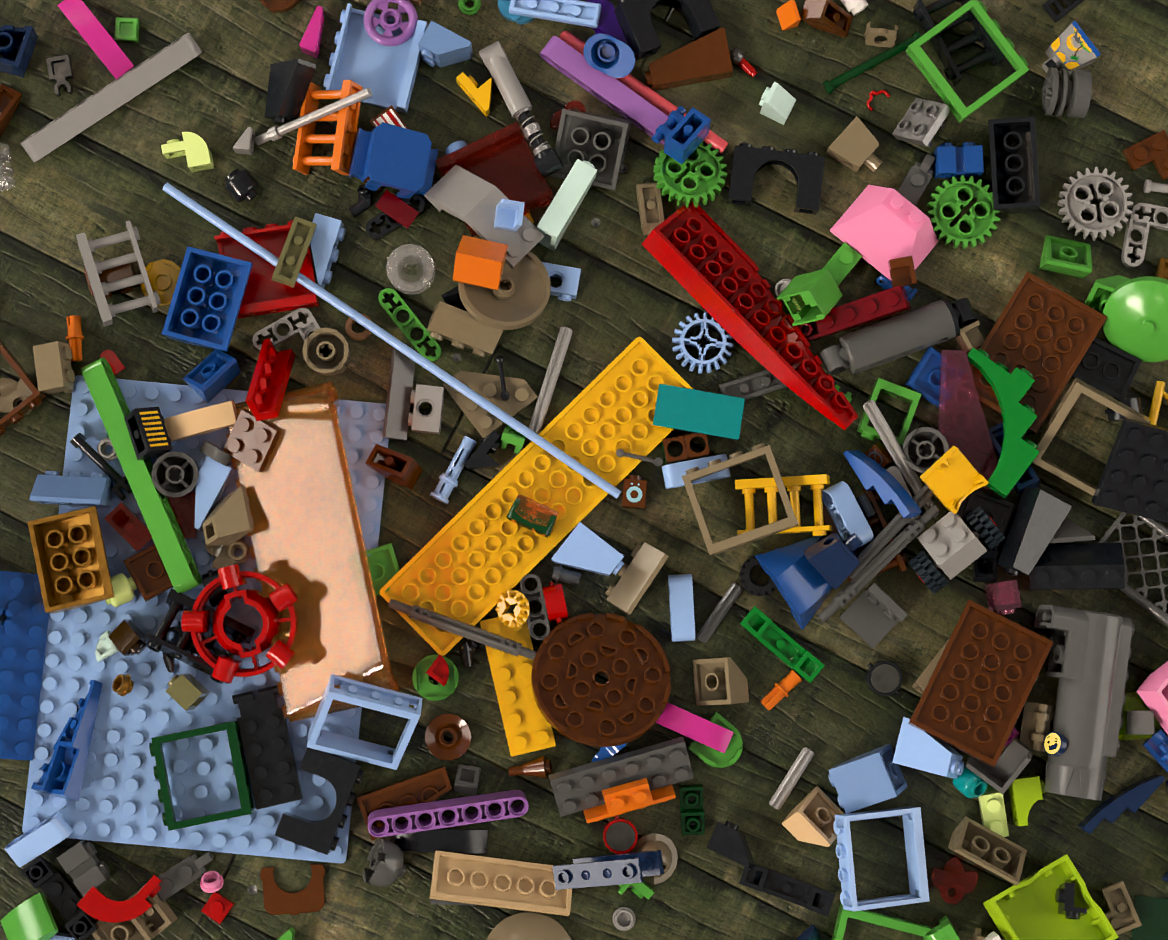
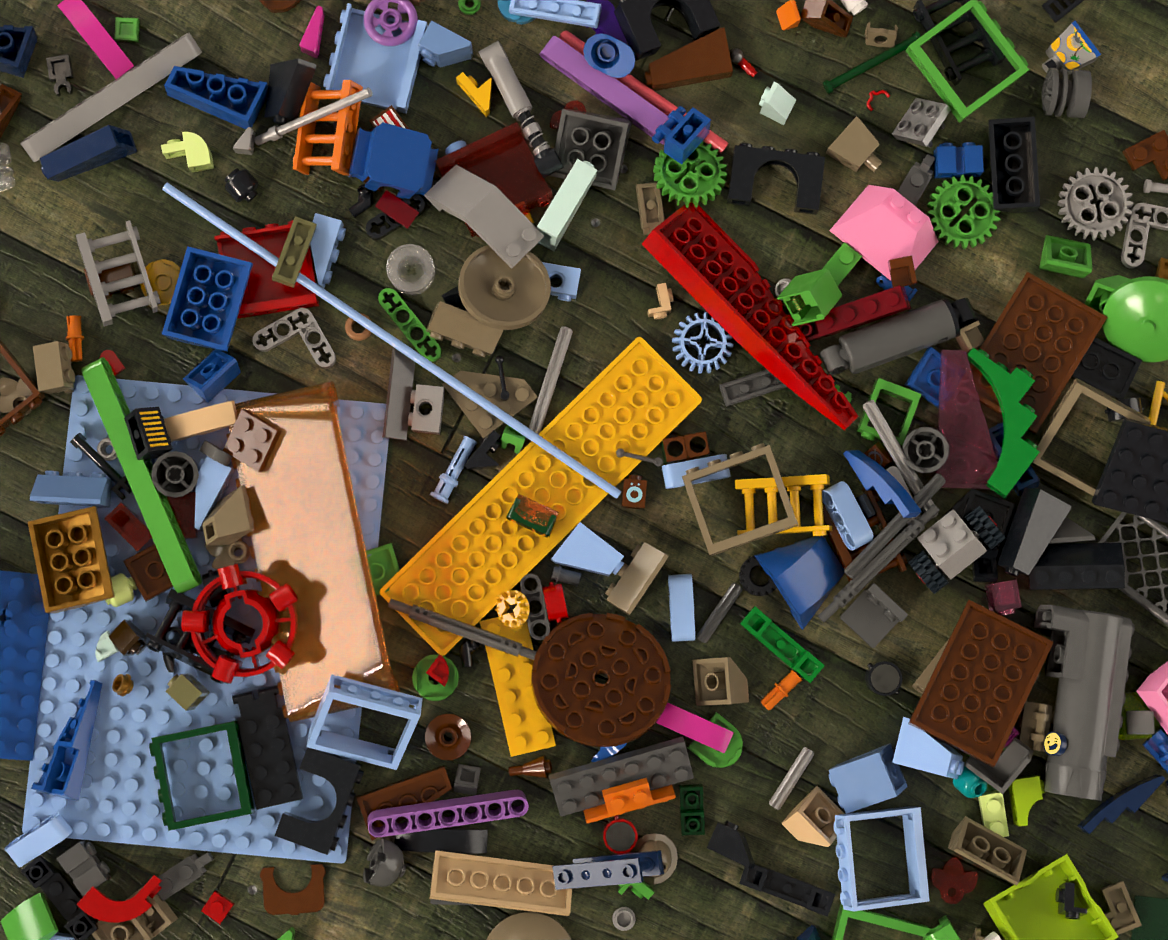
(88, 153): none -> dark blue slope
(211, 882): bright pink plate -> none
(221, 96): none -> blue wedge
(269, 381): red fence -> none
(318, 343): dark tan brick -> none
(394, 466): reddish brown slope -> none
(479, 262): orange slope -> none
(509, 215): light blue panel -> none
(664, 297): none -> tan bracket
(698, 411): teal sticker -> none
(834, 557): dark blue torso -> none
(953, 479): yellow piece -> none

